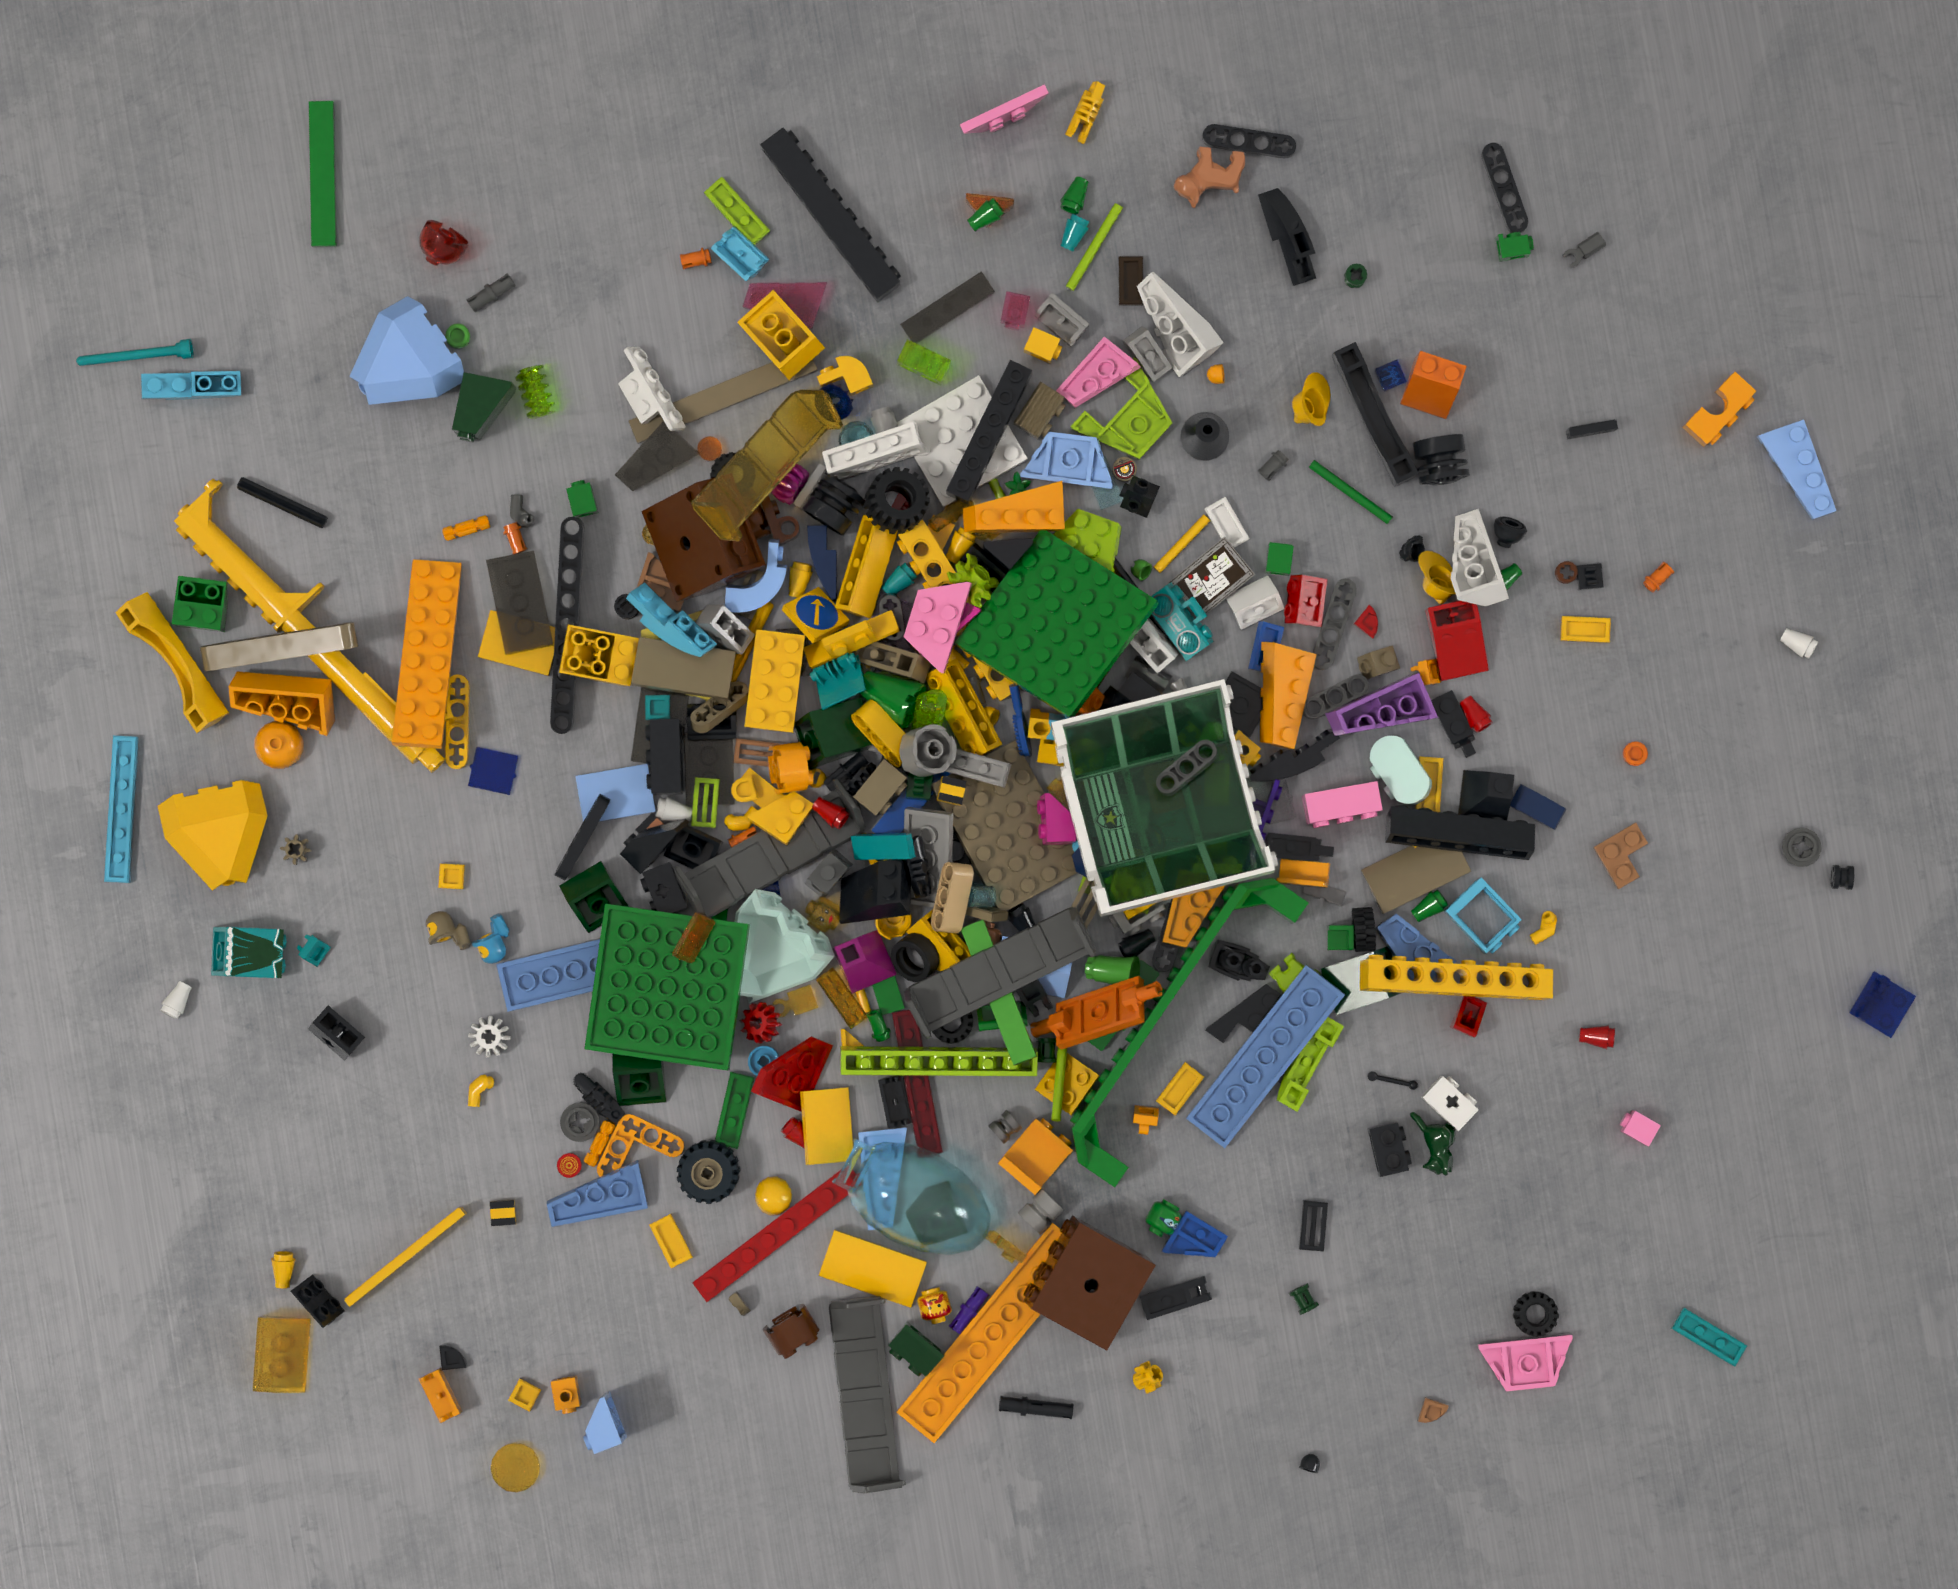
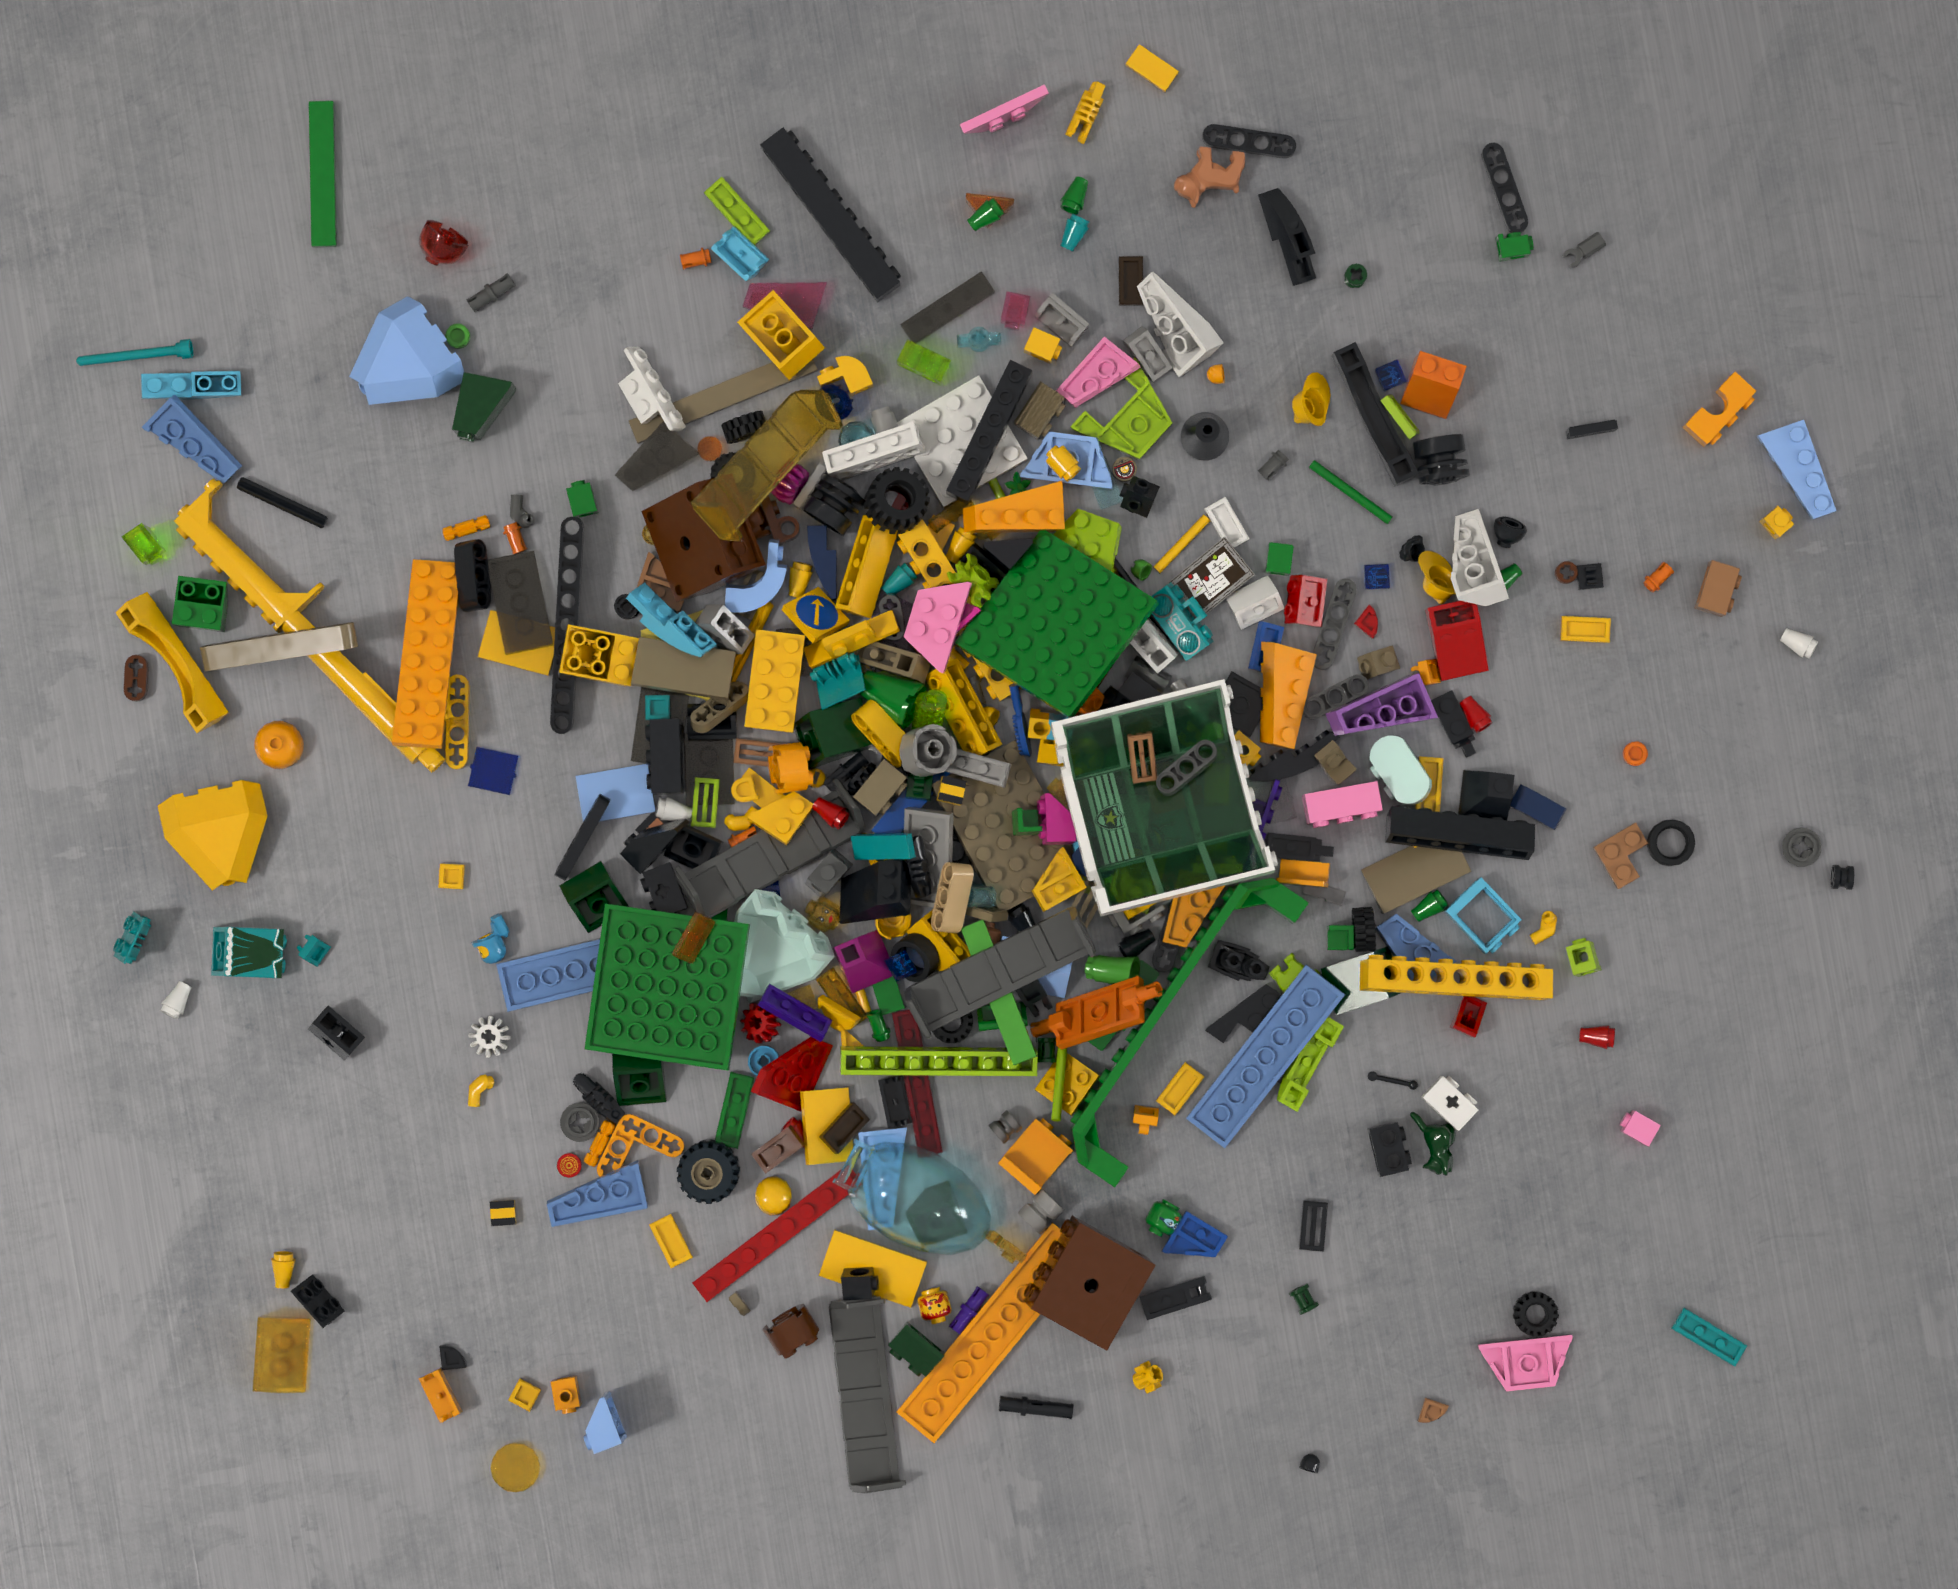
(121, 809): medium azure tile -> none
(124, 946): none -> teal hinge
(142, 679): none -> reddish brown beam
(144, 544): none -> clear neon green slope
(185, 432): none -> medium blue wing
(286, 698): light orange wedge -> none
(288, 849): dark tan gear -> none
(405, 1256): yellow tile -> none
(442, 929): dark tan piece -> none
(472, 575): none -> black beam
(534, 392): clear neon green piece -> none
(742, 427): none -> black tyre
(778, 1149): none -> reddish brown plate
(795, 1012): none -> dark purple tile
(841, 1017): none -> yellow tile
(844, 1128): none -> dark brown tile
(859, 1283): none -> black brick
(900, 965): none -> clear blue tile
(979, 339): none -> clear light blue piece
(1025, 822): none -> green panel
(1058, 882): none -> yellow wing
(1062, 462): none -> yellow brick
(1094, 246): lime bar -> none
(1139, 738): none -> medium nougat tile
(1152, 68): none -> yellow tile
(1335, 763): none -> dark tan slope
(1376, 576): none -> clear blue tile
(1400, 416): none -> lime tile
(1574, 953): none -> lime brick
(1689, 840): none -> black tyre
(1718, 588): none -> medium nougat piece
(1777, 522): none -> yellow brick
(1882, 1004): clear blue hinge -> none

